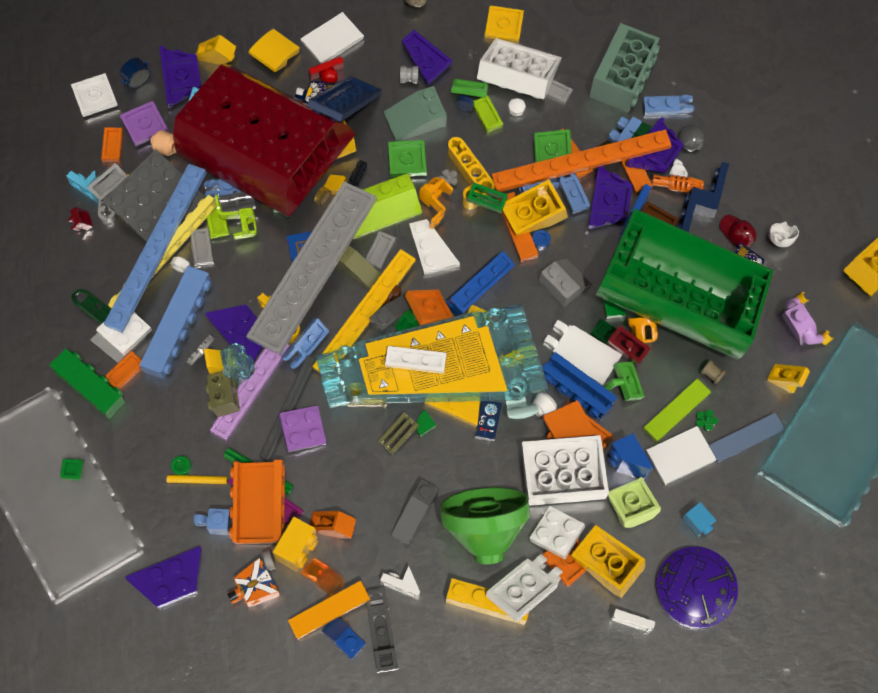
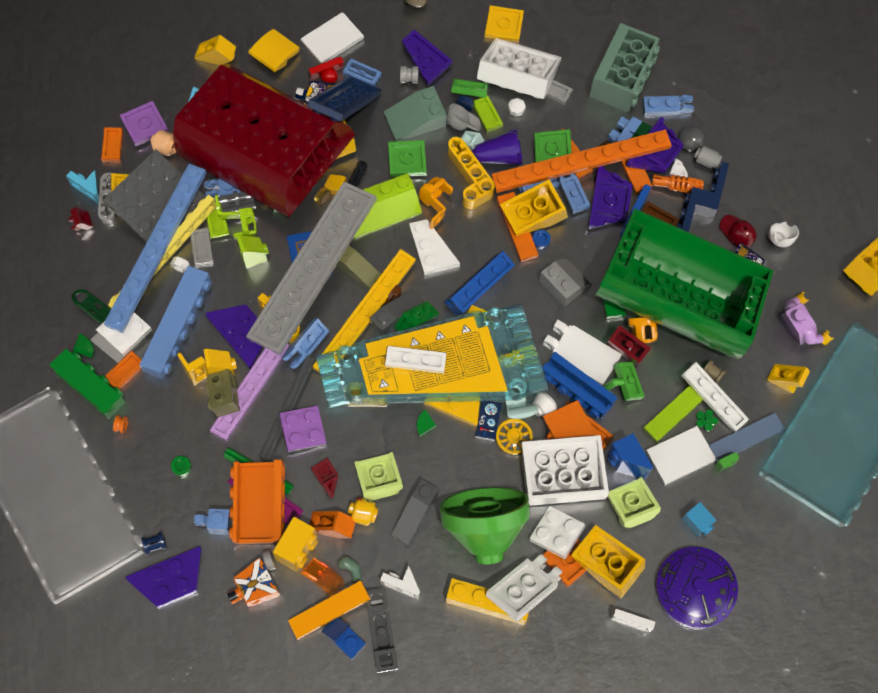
(72, 469): green tile -> none
(83, 346): none -> green tile
(94, 95): white plate -> none
(107, 181): light grey slope -> none
(120, 424): none -> orange bush
(135, 72): clear blue piece -> none
(157, 538): none -> dark blue bush
(179, 74): dark purple wing -> none
(196, 370): none -> yellow panel
(197, 479): yellow bar -> none
(199, 351): light grey wheel -> none
(237, 363): clear light blue plate -> none
(252, 250): none -> lime slope
(326, 476): none -> dark red slope
(351, 565): none -> sand green arm
(361, 75): none -> medium blue tile
(363, 511): none -> yellow head
(379, 476): none -> yellowish green slope
(380, 250): light grey tile -> none
(387, 445): olive tile -> none
(428, 306): orange plate -> none
(450, 177): light grey plant -> none
(461, 119): none -> light grey cap
(472, 139): none -> light aqua slope
(495, 205): green tile -> none
(500, 149): none -> dark purple cone
(513, 436): none -> yellow wheel
(603, 331): dark green tile -> none
(708, 157): none -> light grey brick
(715, 397): none -> white tile
(727, 462): none -> bright green tile

